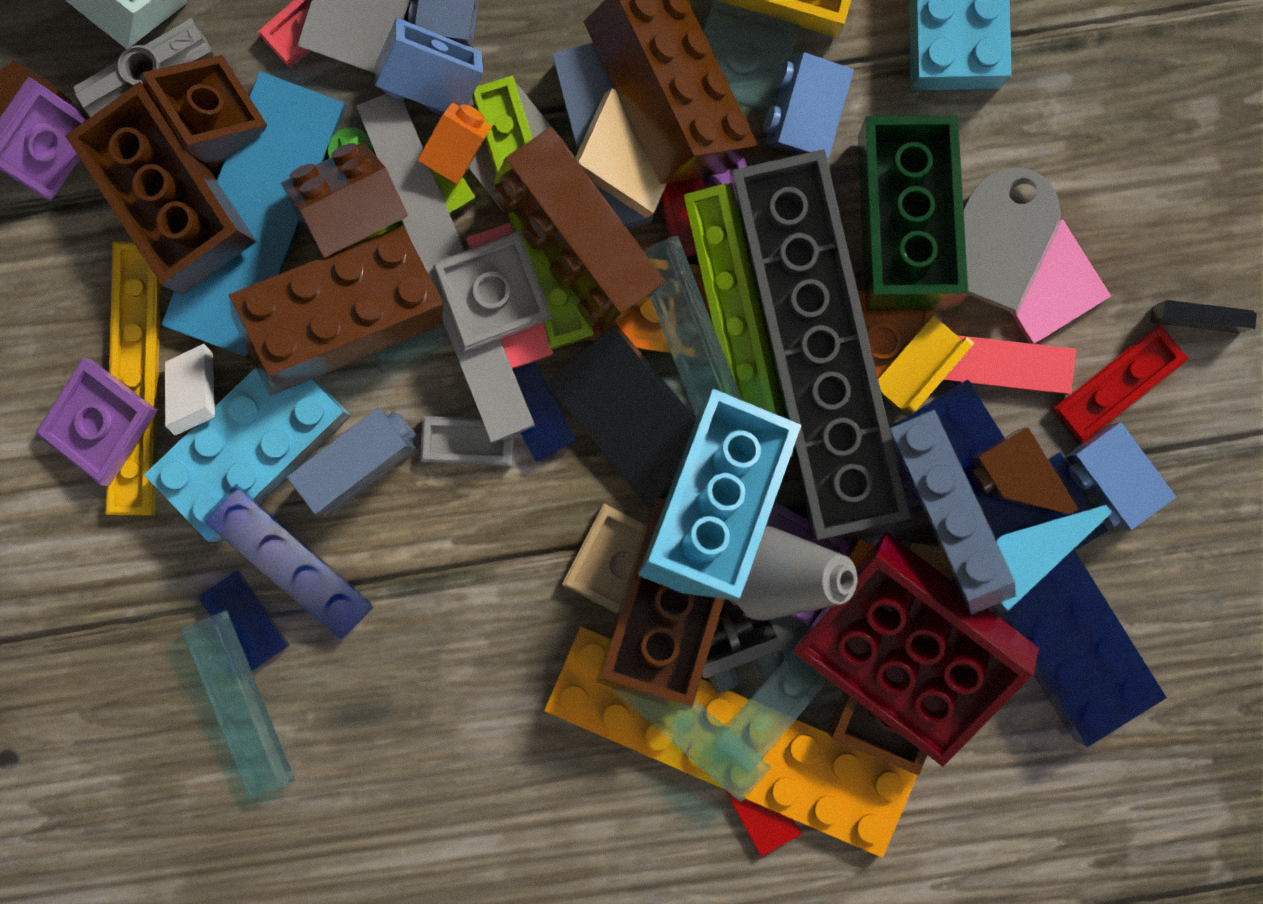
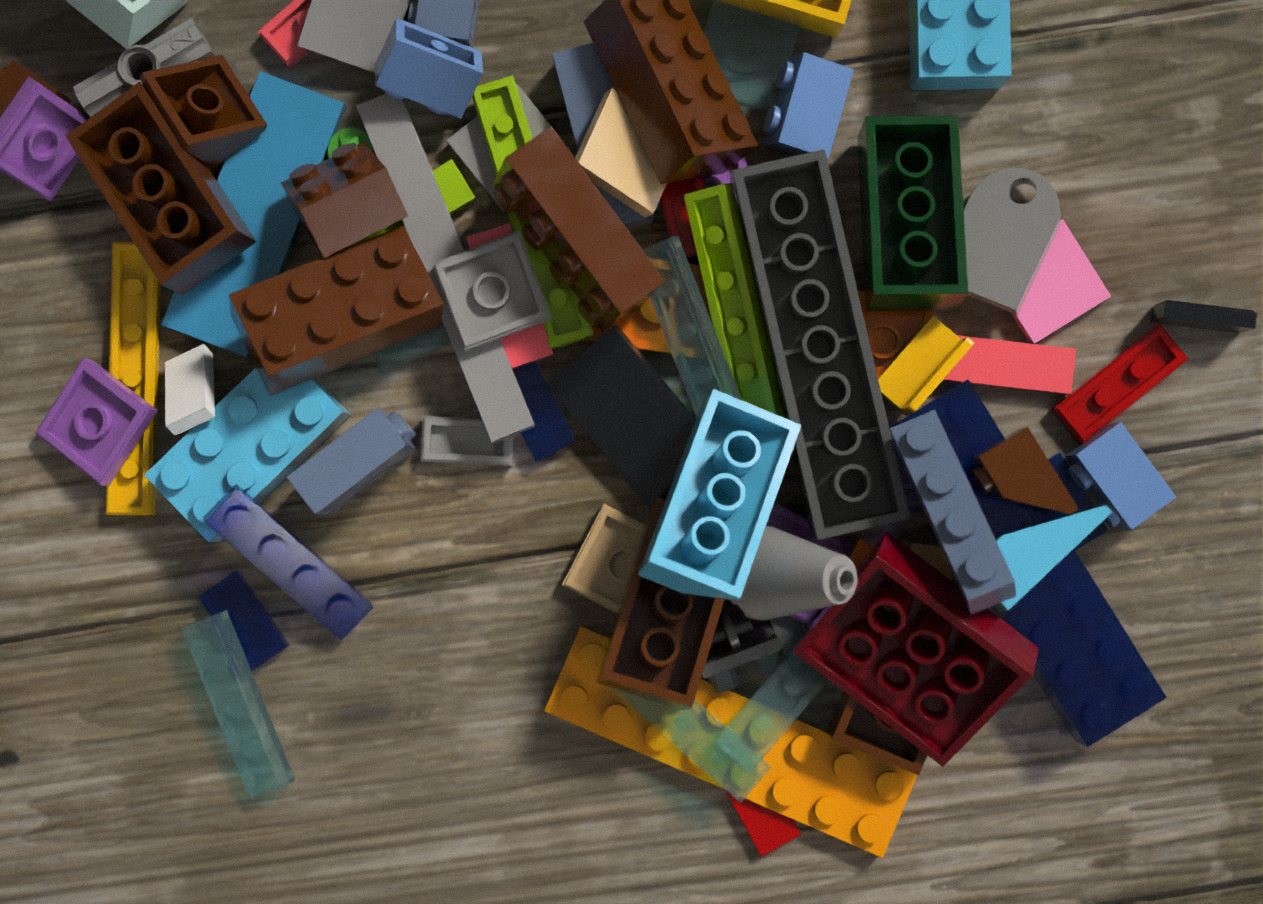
(455, 141): orange brick -> none

